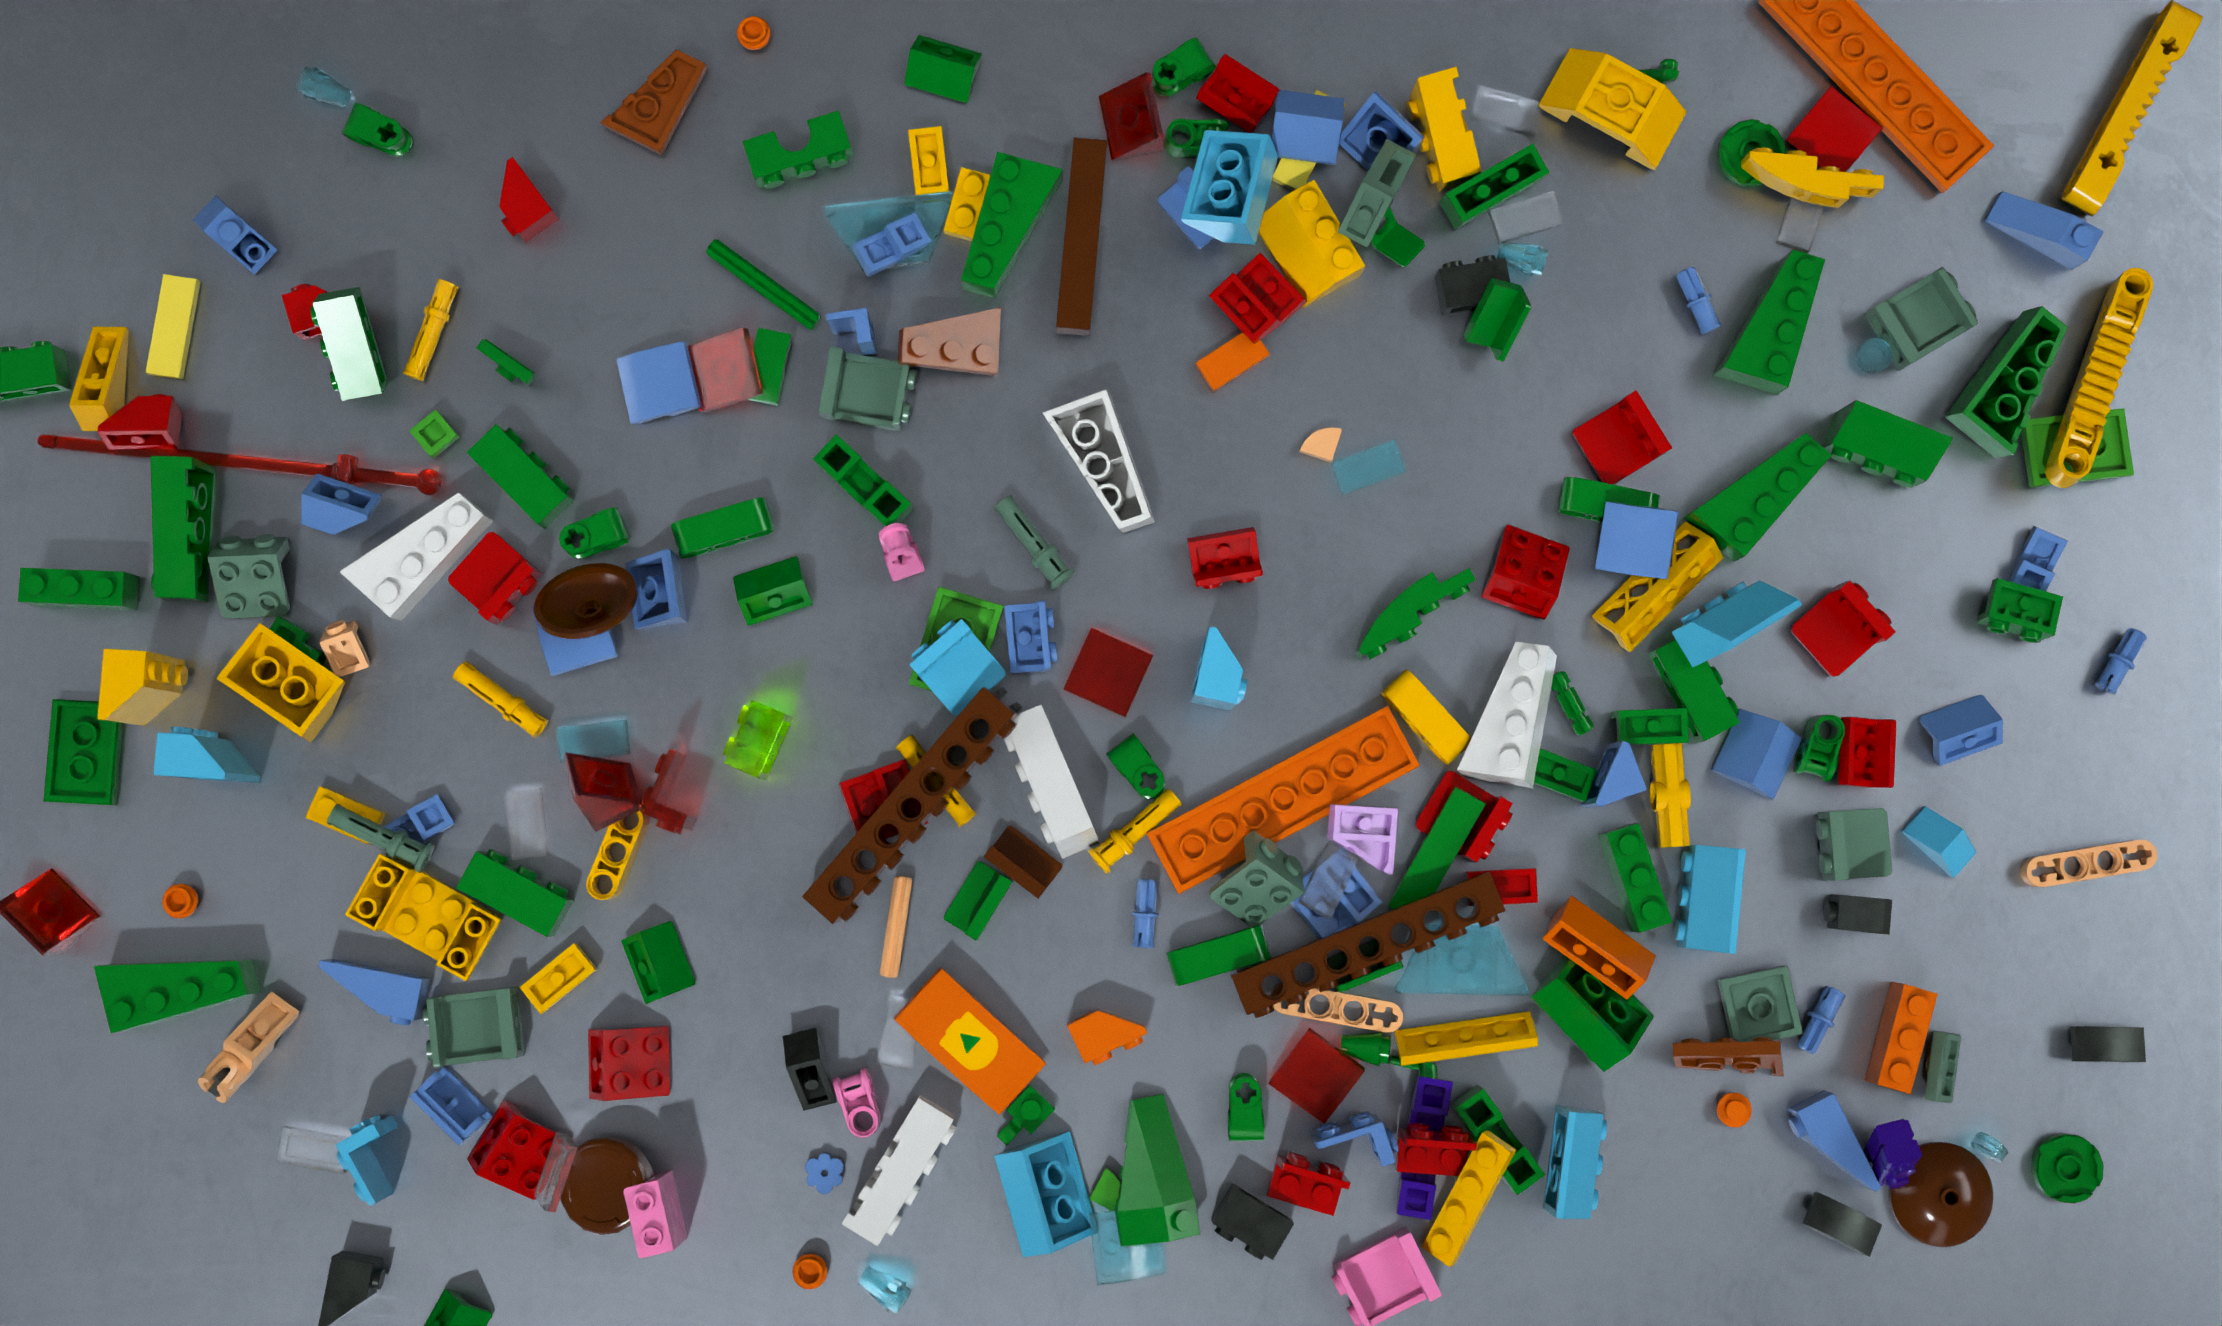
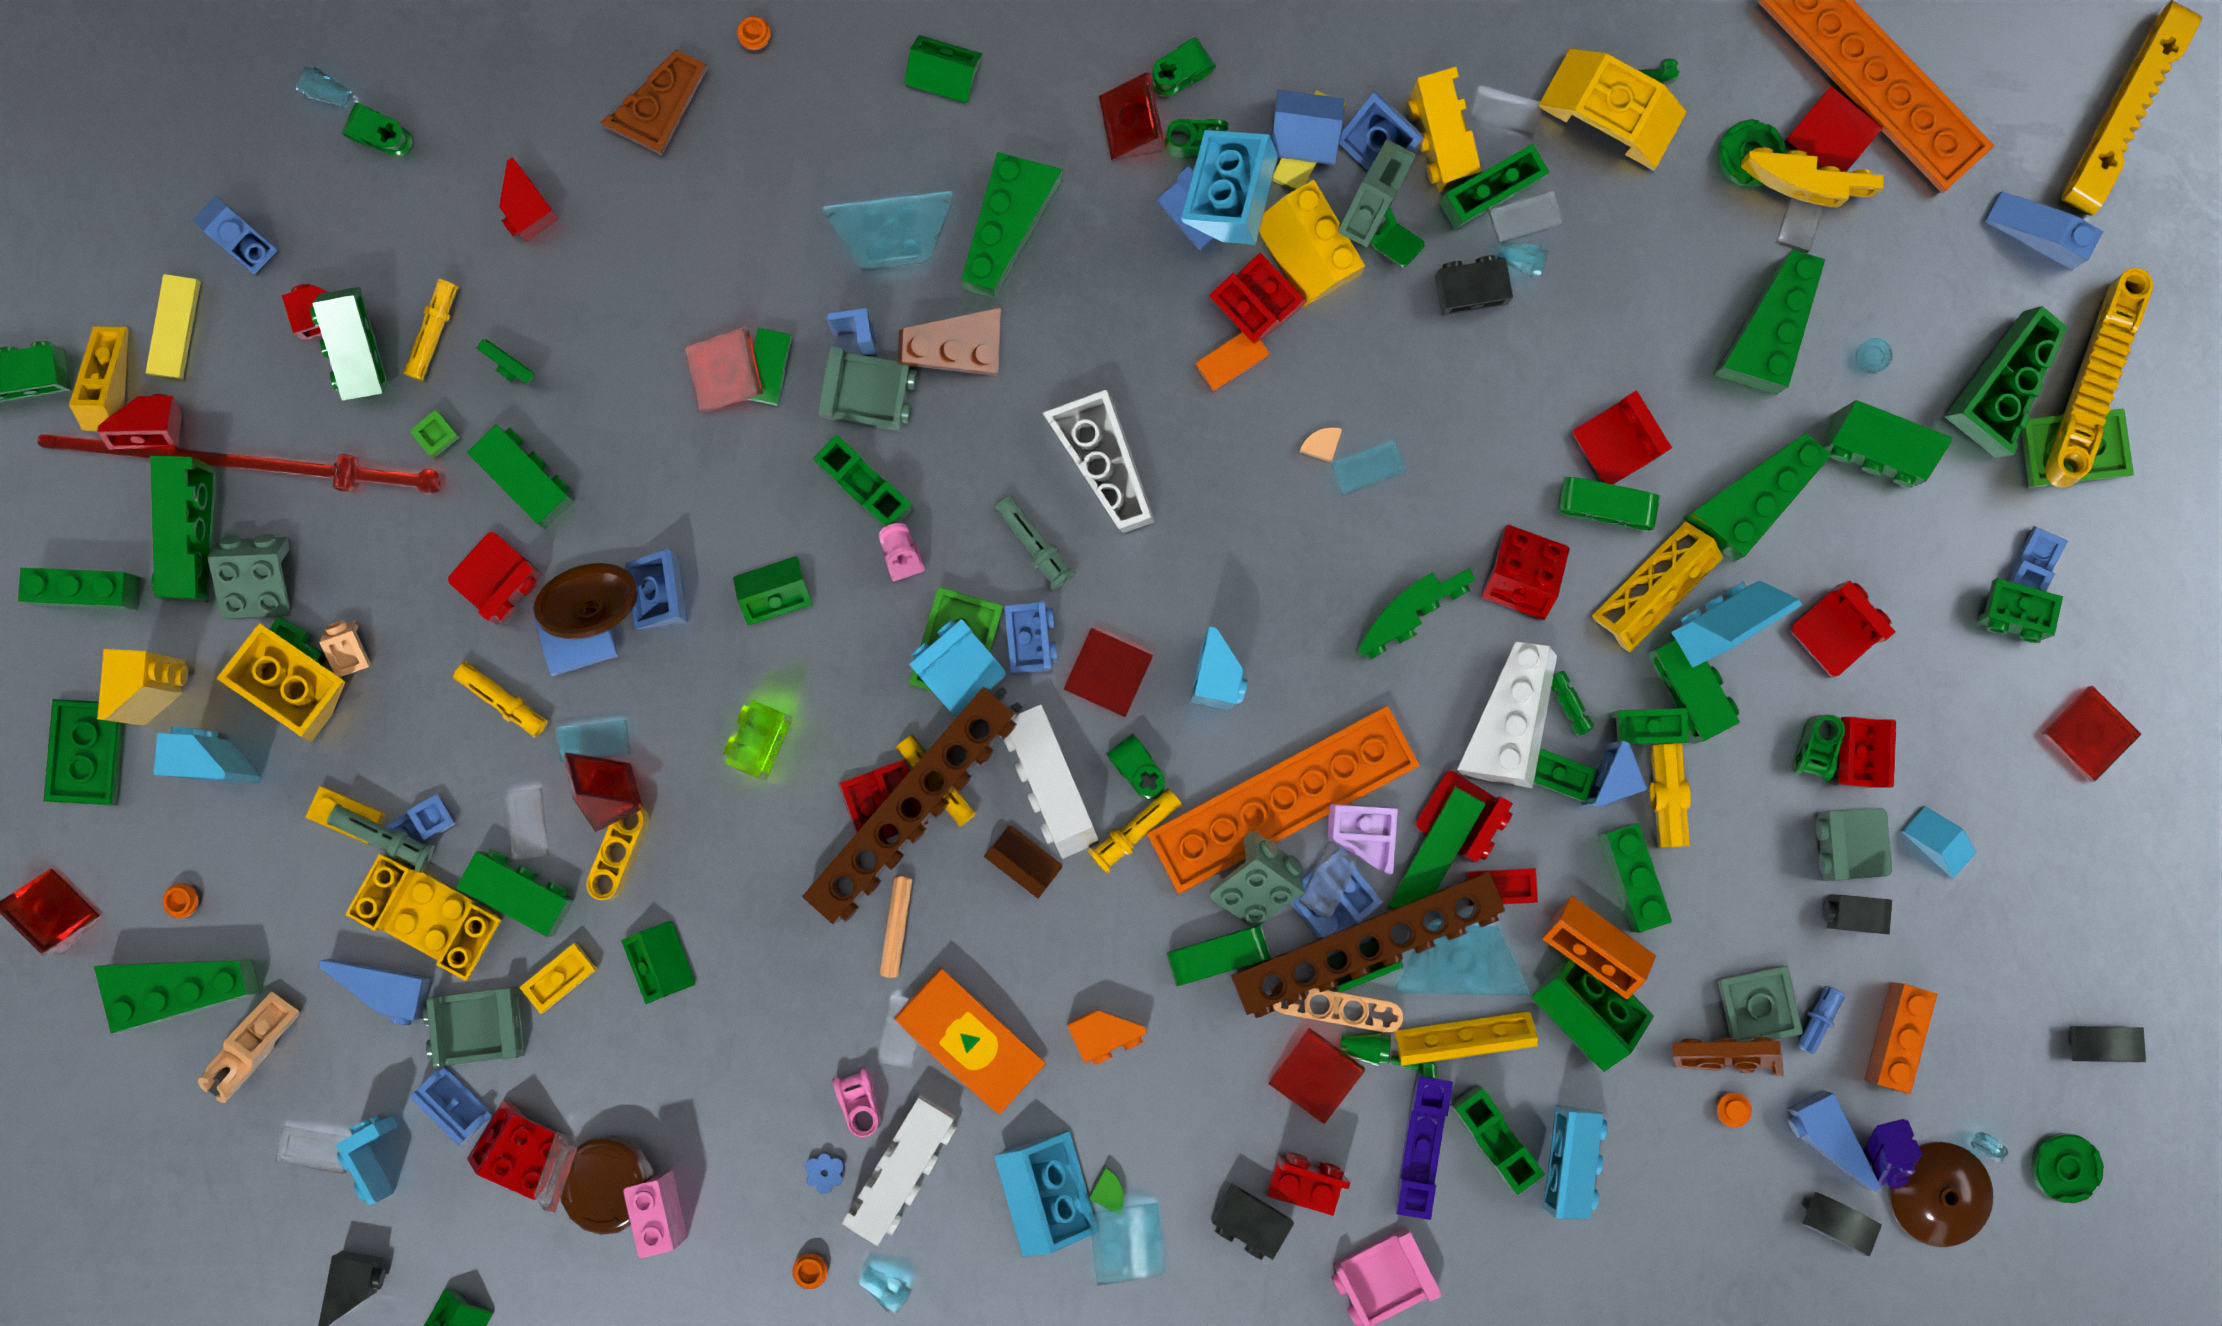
(335, 505): medium blue slope -> none
(418, 556): white wedge -> none
(598, 533): green piece -> none
(628, 1063): red bracket -> none
(656, 797): clear red bracket -> none
(658, 382): medium blue slope -> none
(722, 527): green beam -> none
(763, 284): green axle -> none
(774, 164): green arch -> none
(809, 1069): pearl dark grey slope -> none
(891, 245): medium blue slope -> none
(928, 160): yellow plate -> none
(966, 204): yellow plate -> none
(977, 900): green panel -> none
(1027, 1112): green plate -> none
(1081, 237): reddish brown slope -> none
(1145, 913): medium blue axle -> none
(1155, 1187): green wedge -> none
(1224, 558): red bracket -> none
(1238, 94): red bracket -> none
(1246, 1114): green piece -> none
(1360, 1124): medium blue bracket -> none
(1426, 717): yellow beam -> none
(1431, 1150): red bracket -> none
(1468, 1198): yellow plate -> none
(1498, 317): green panel -> none
(1637, 540): medium blue slope -> none
(1698, 300): medium blue axle -> none
(1710, 898): medium azure slope -> none
(1757, 753): medium blue slope -> none
(1922, 317): sand green panel -> none
(1942, 1066): sand green plate -> none
(1963, 729): medium blue panel -> none
(2088, 863): light nougat beam -> none
(2091, 733): none -> clear red tile
(2121, 660): medium blue axle -> none

